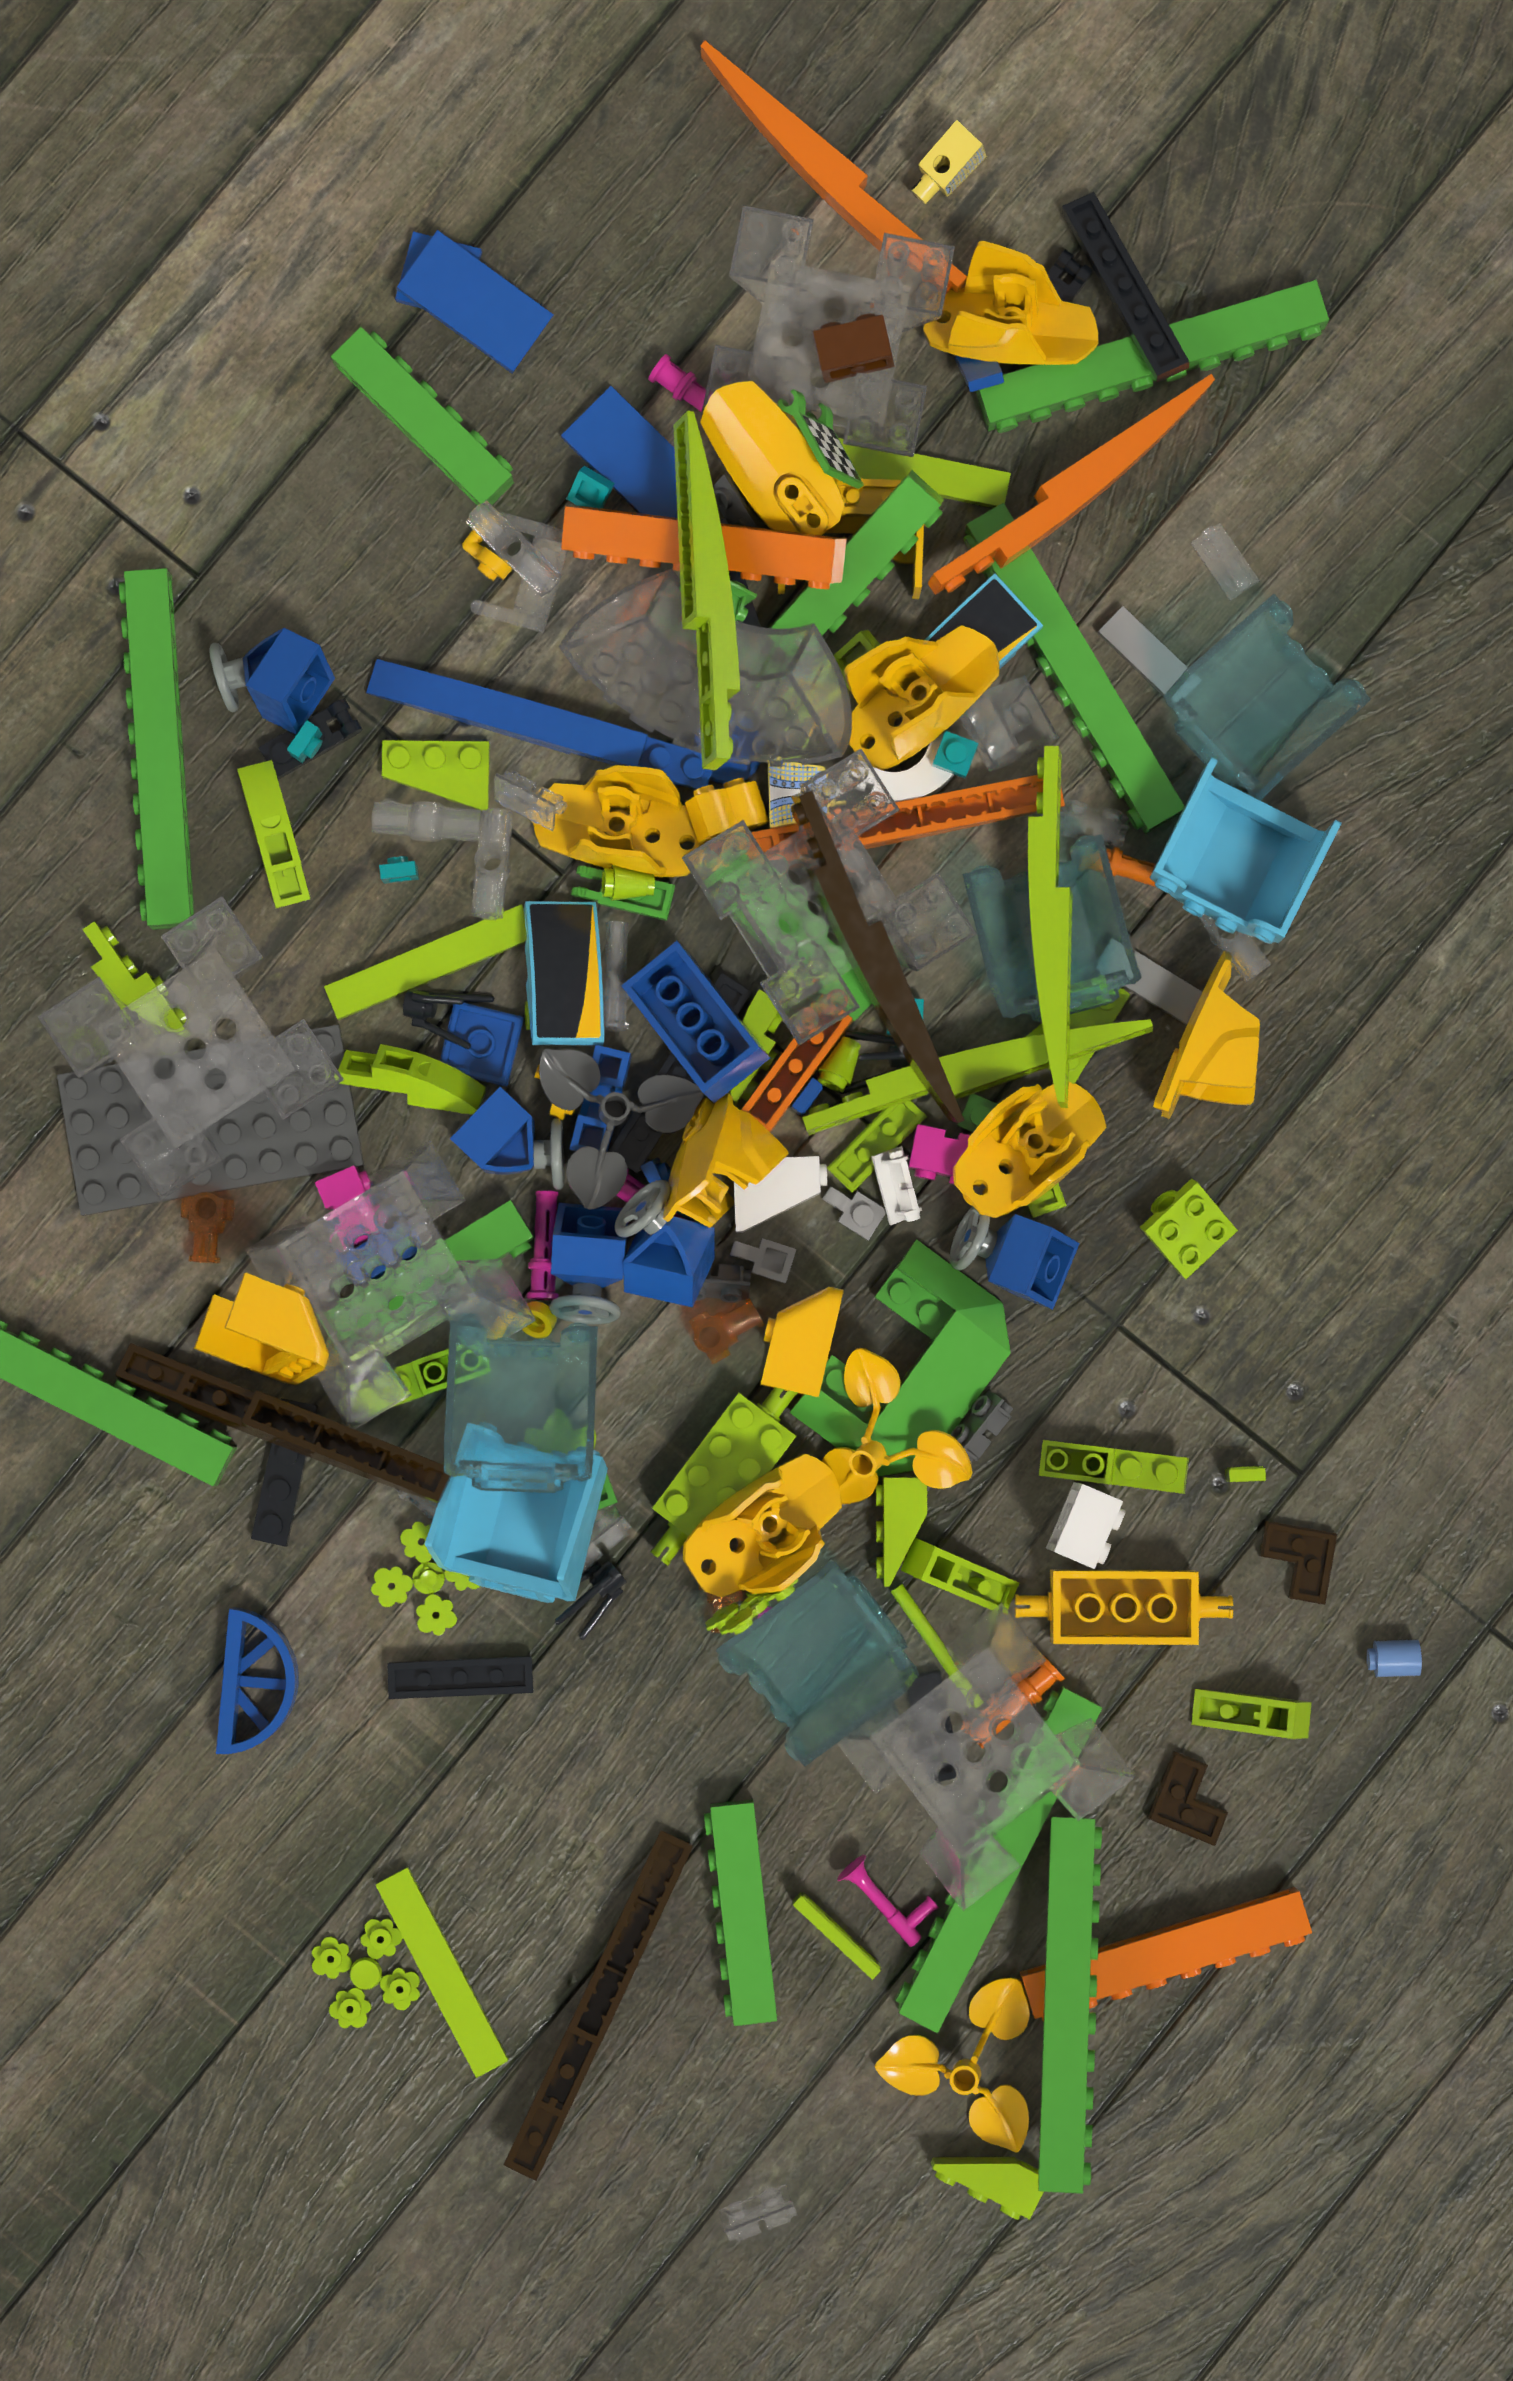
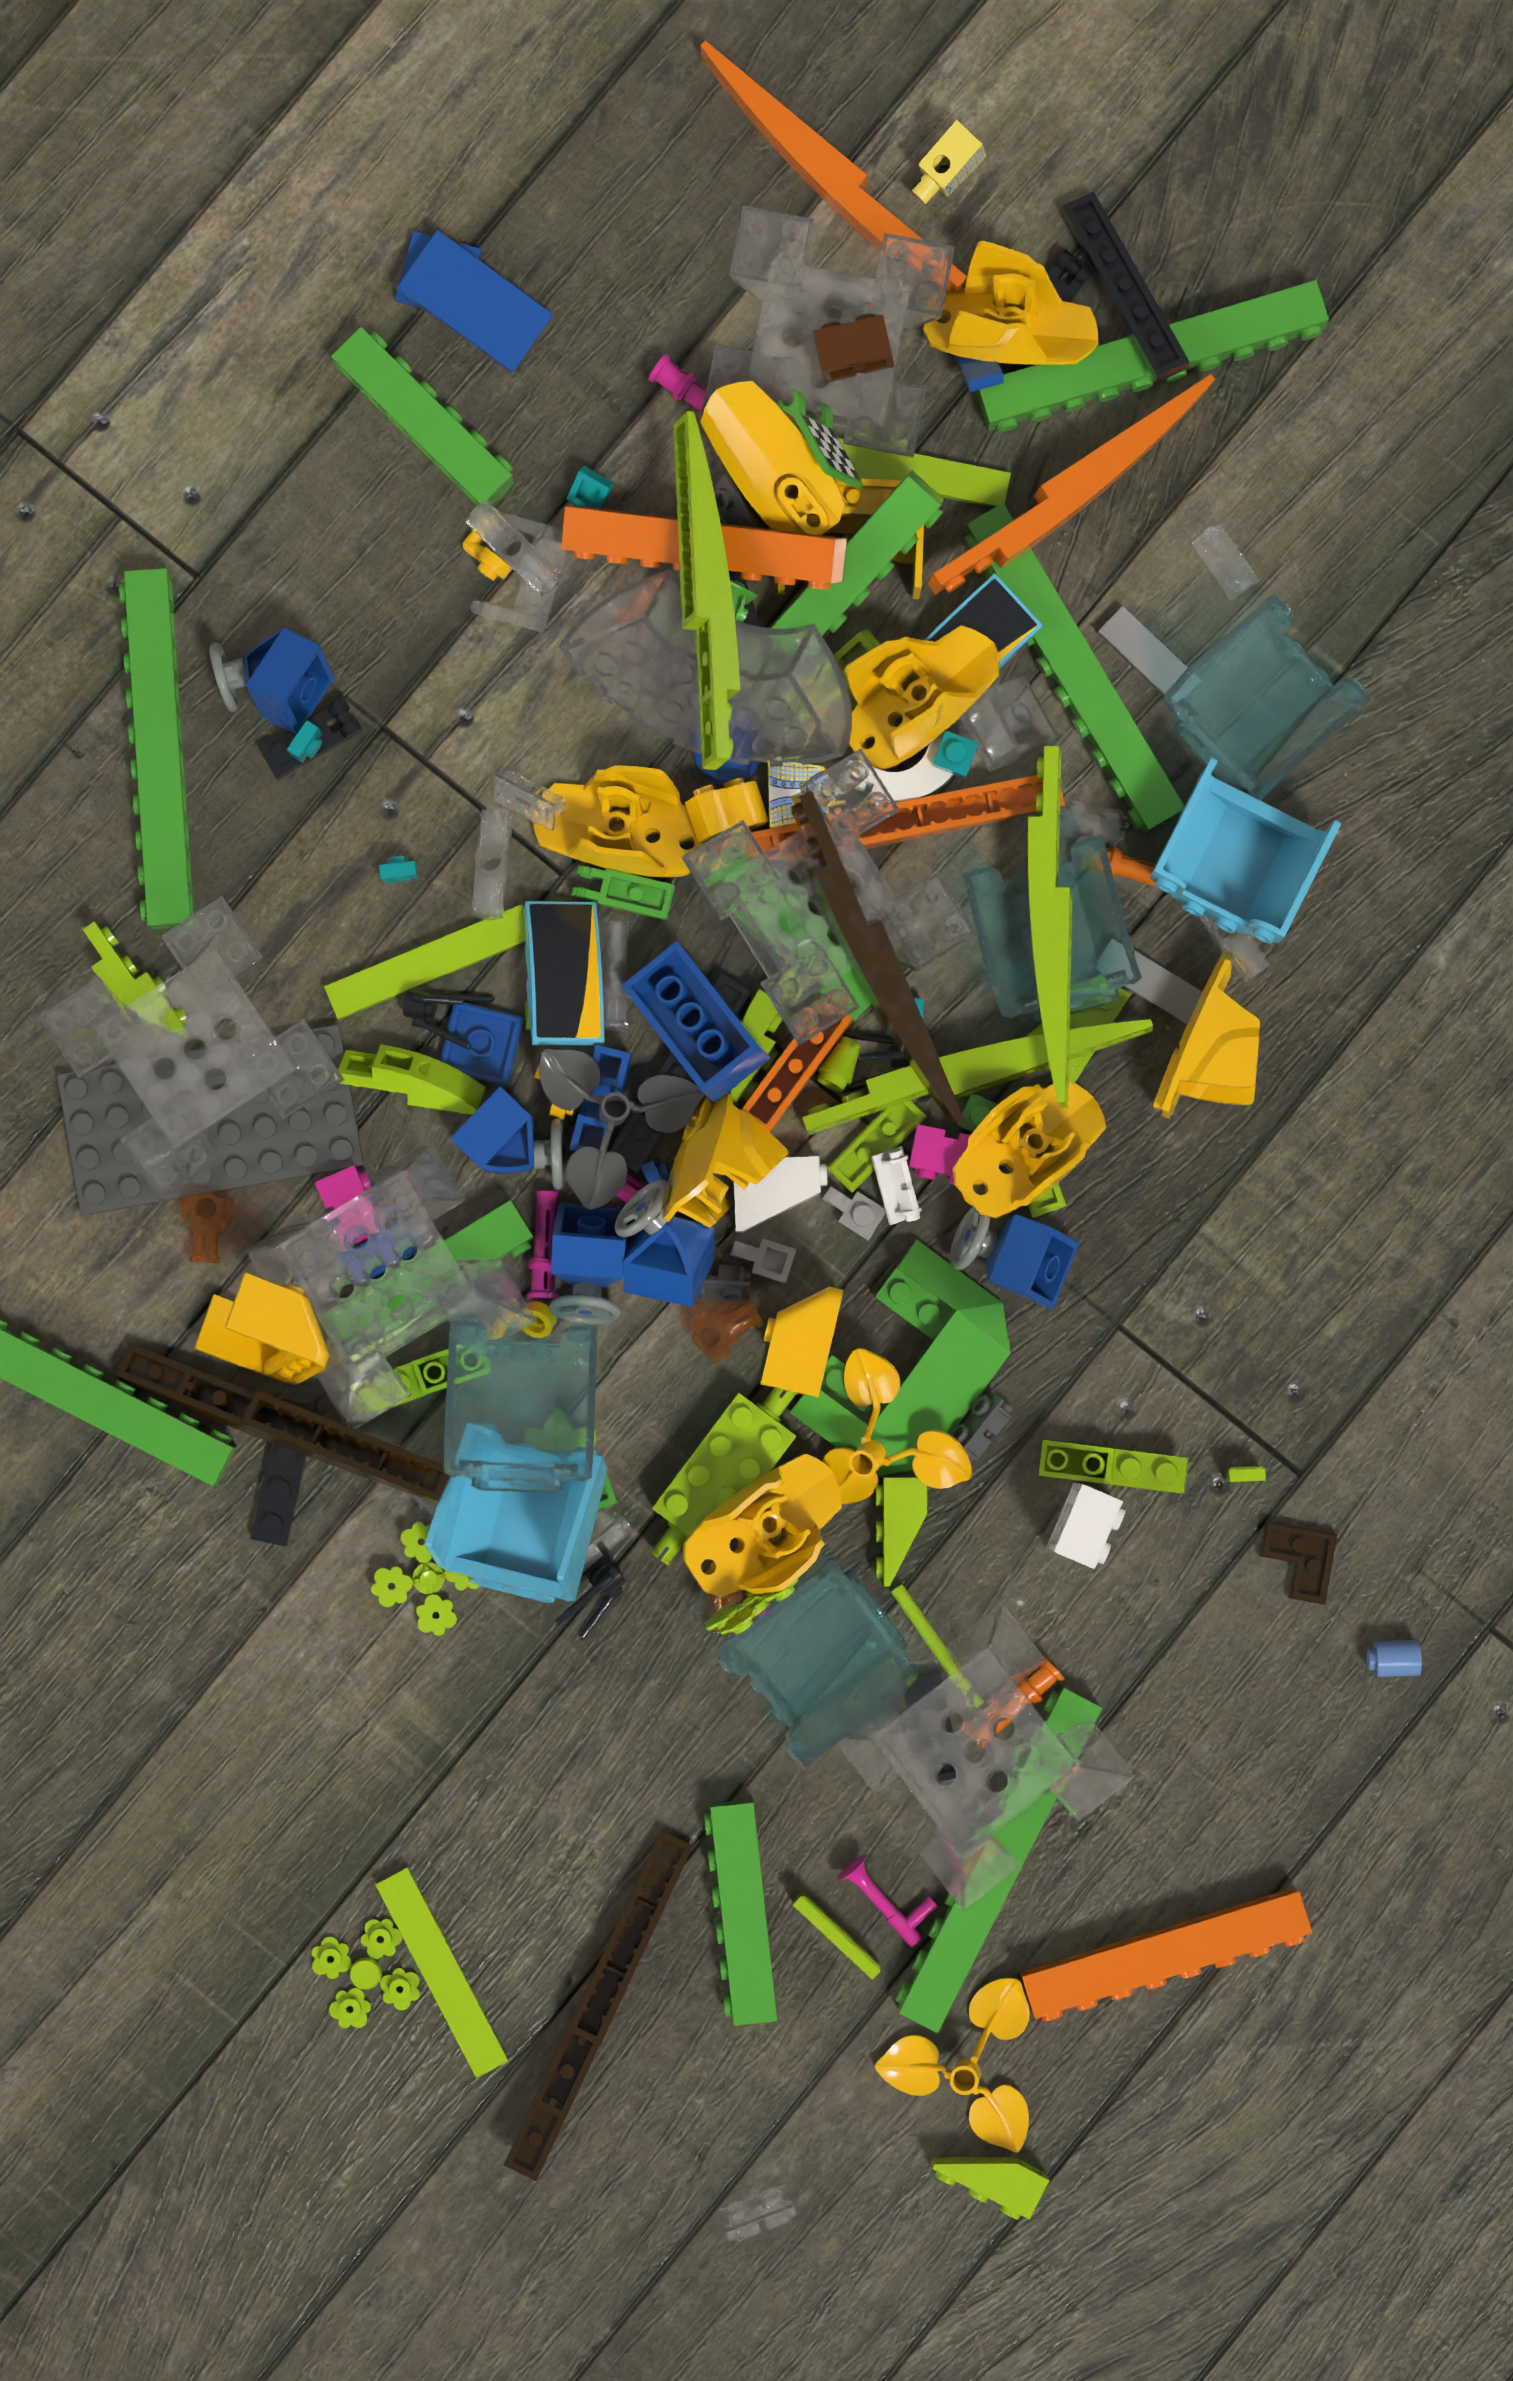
(233, 1680): blue window -> none
(273, 833): lime slope -> none
(426, 821): clear piece -> none
(441, 768): lime wing -> none
(460, 1677): black plate -> none
(535, 722): blue slope -> none
(624, 883): lime cone -> none
(627, 452): blue tile -> none
(807, 1097): blue tile -> none
(958, 1575): lime slope -> none
(1067, 2005): bright green brick -> none
(1124, 1607): yellow brick -> none
(1176, 1802): dark brown tile -> none
(1187, 1227): lime plate -> none
(1252, 1714): lime slope -> none

